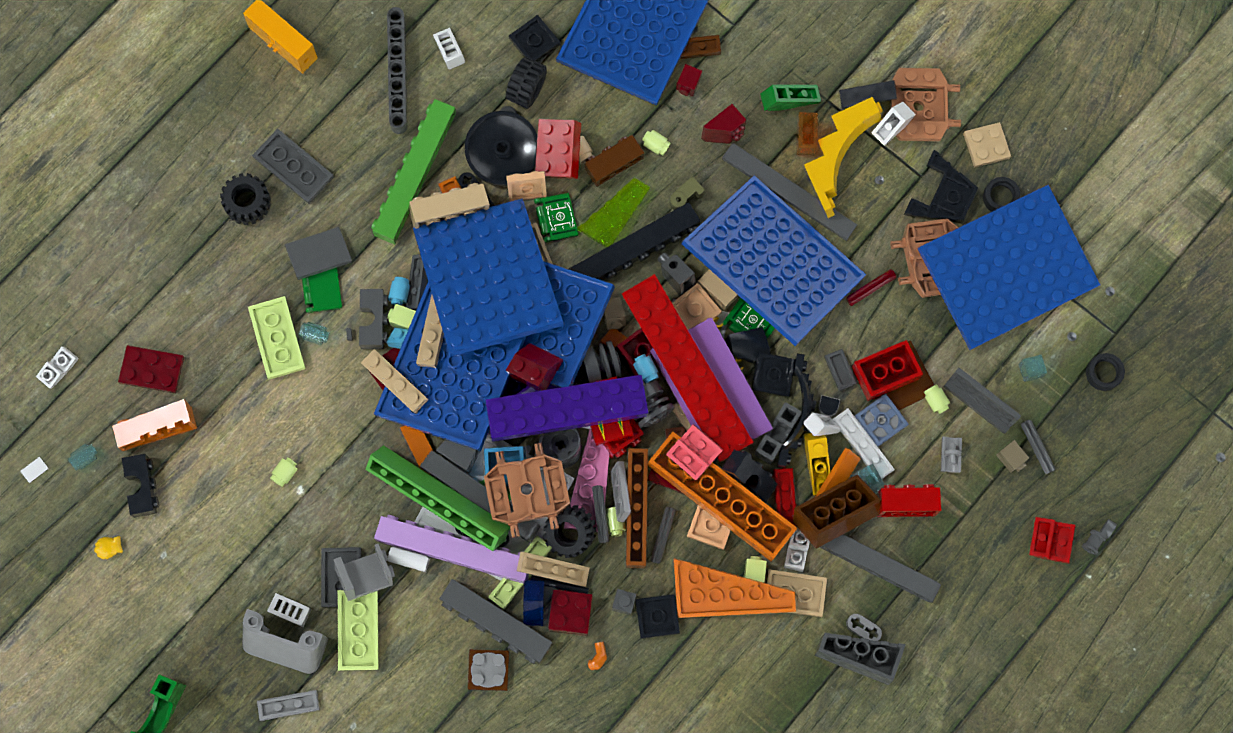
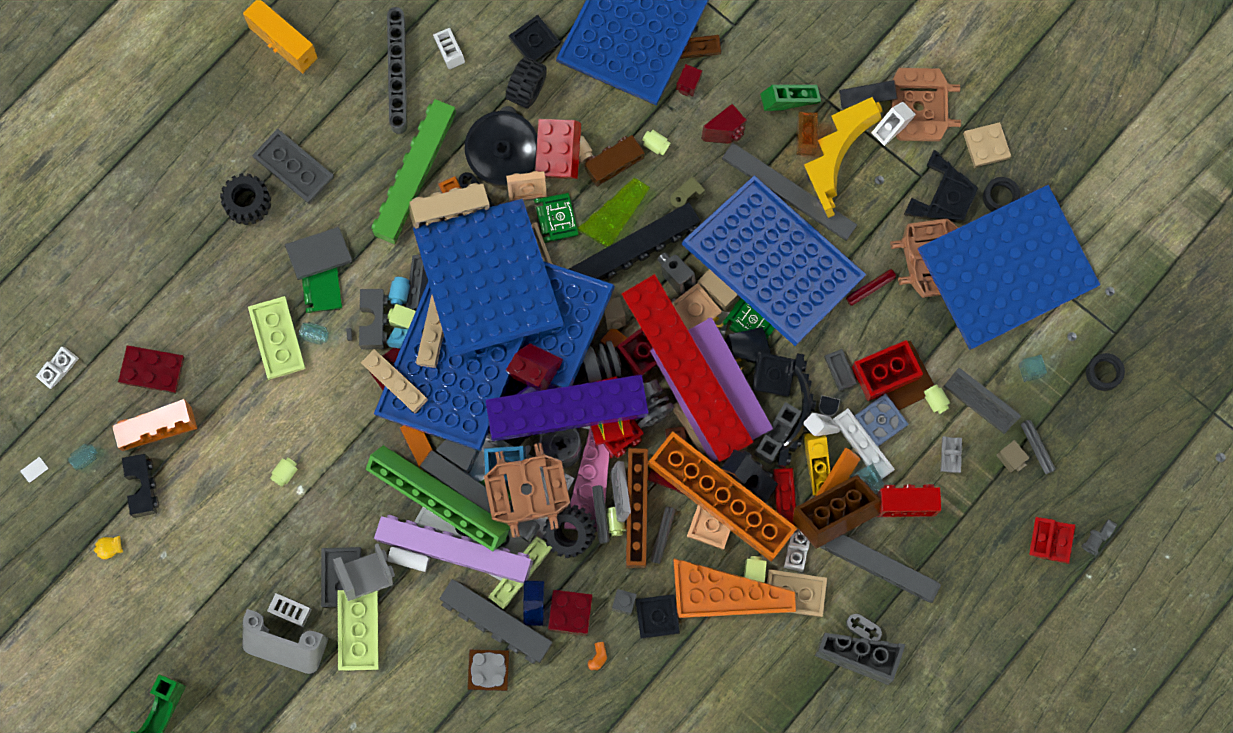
(288, 705): light grey tile -> none
(553, 569): tan plate -> none
(561, 585): black bar -> none
(646, 368): medium azure brick -> none
(694, 452): coral slope -> none

